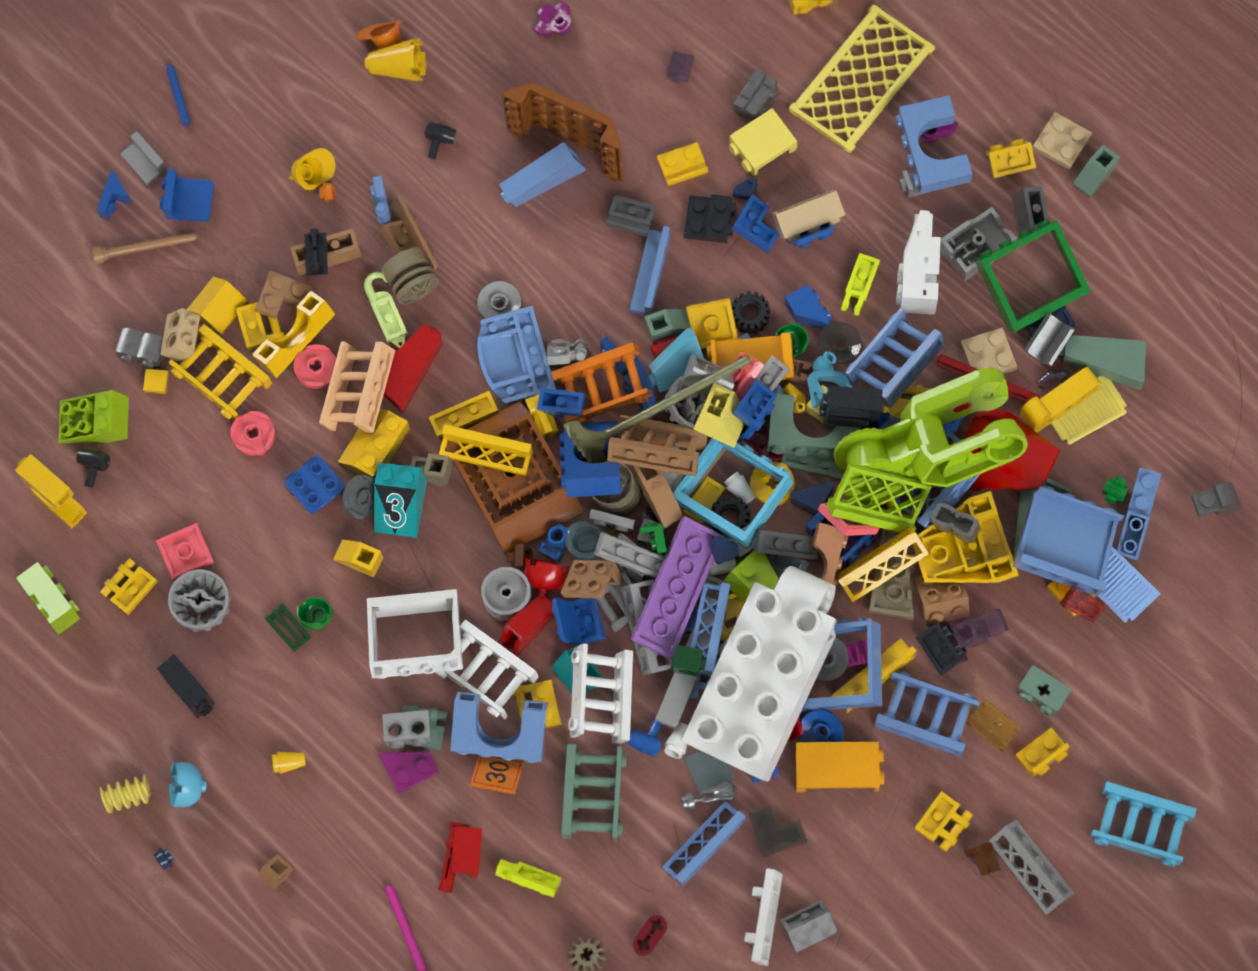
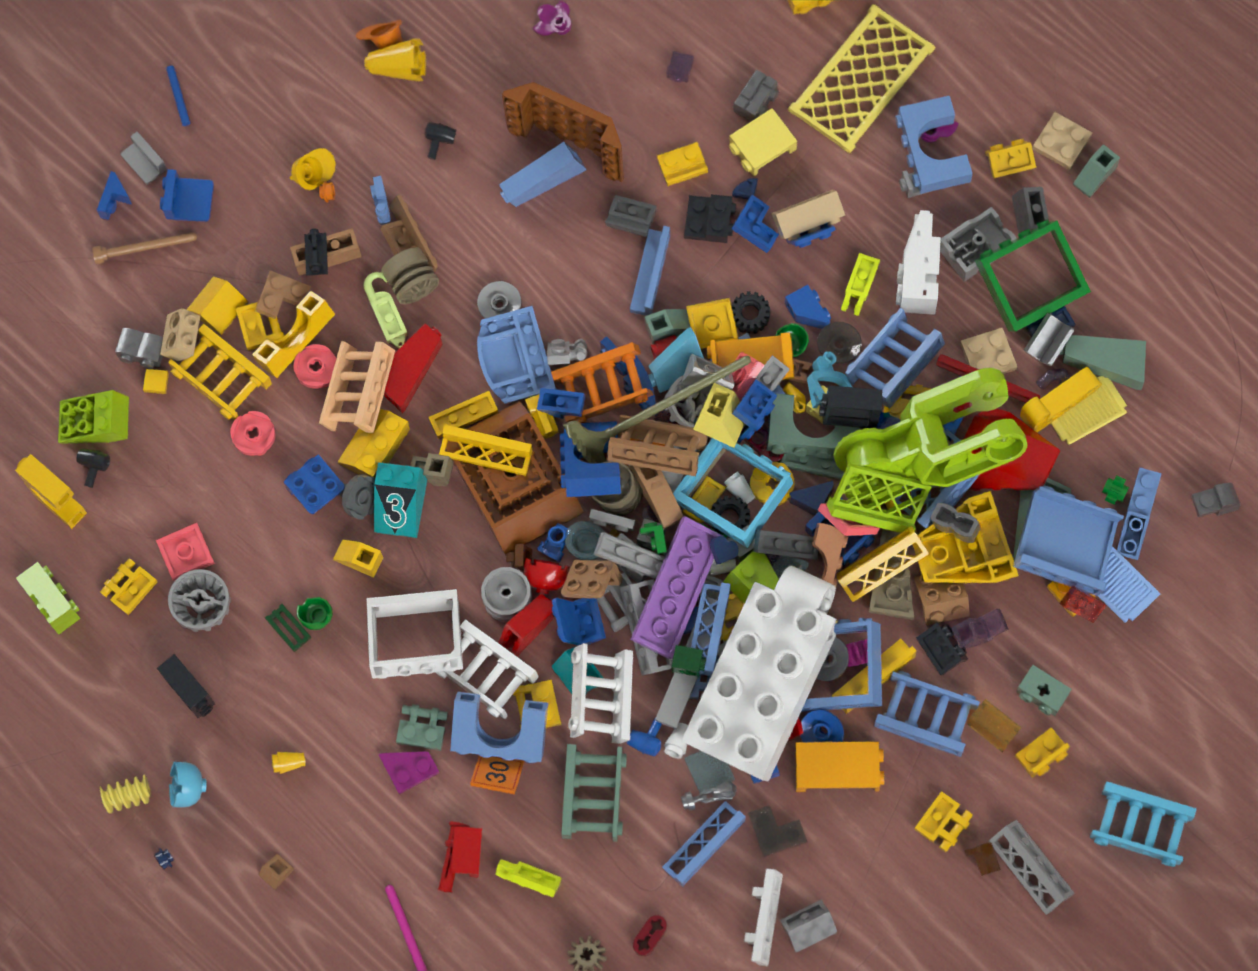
(407, 722): light grey brick -> none

